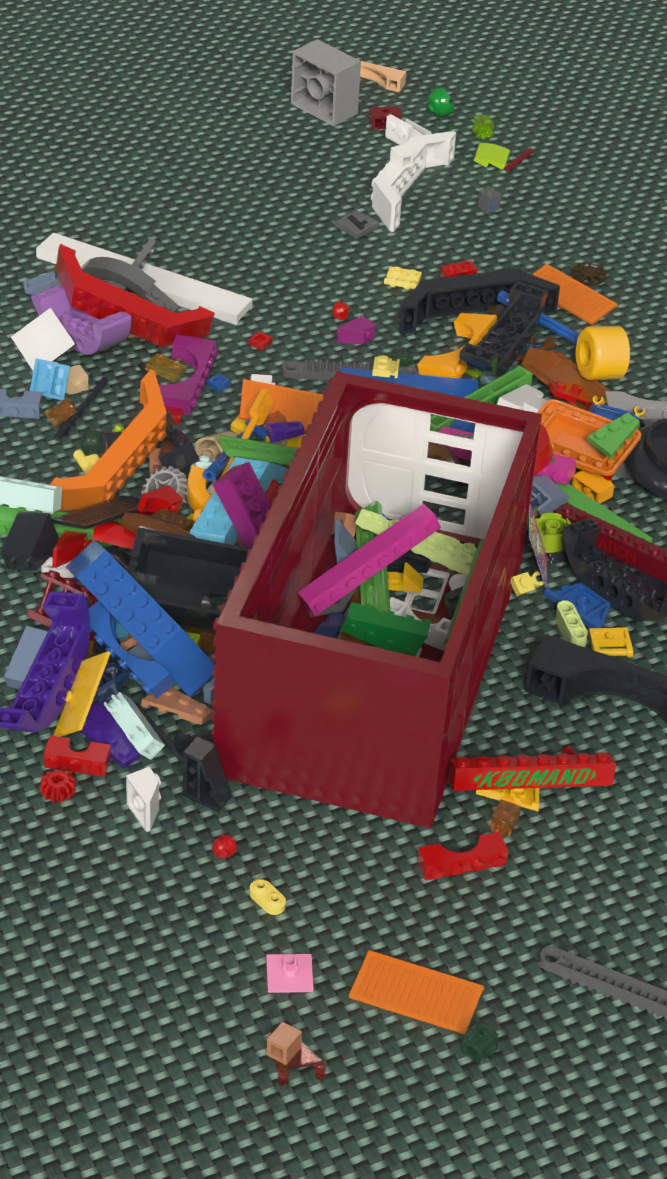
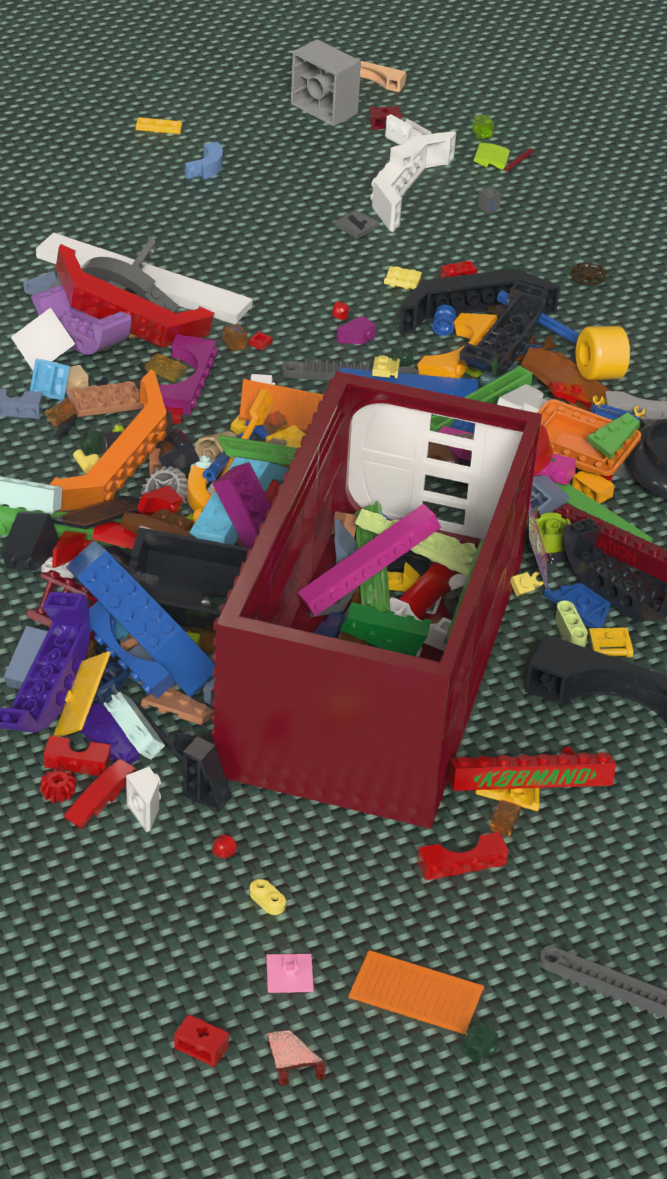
(98, 794): none -> red slope
(105, 398): none -> nougat tile
(159, 125): none -> yellow tile
(201, 1040): none -> red brick
(209, 165): none -> medium blue arch
(218, 383): blue tile -> none
(235, 337): none -> clear orange brick
(284, 430): dark purple wing -> none
(284, 1043): nougat brick -> none
(428, 589): none -> red brick
(439, 103): green cylinder -> none
(444, 320): none -> blue wheel
(576, 296): orange window -> none

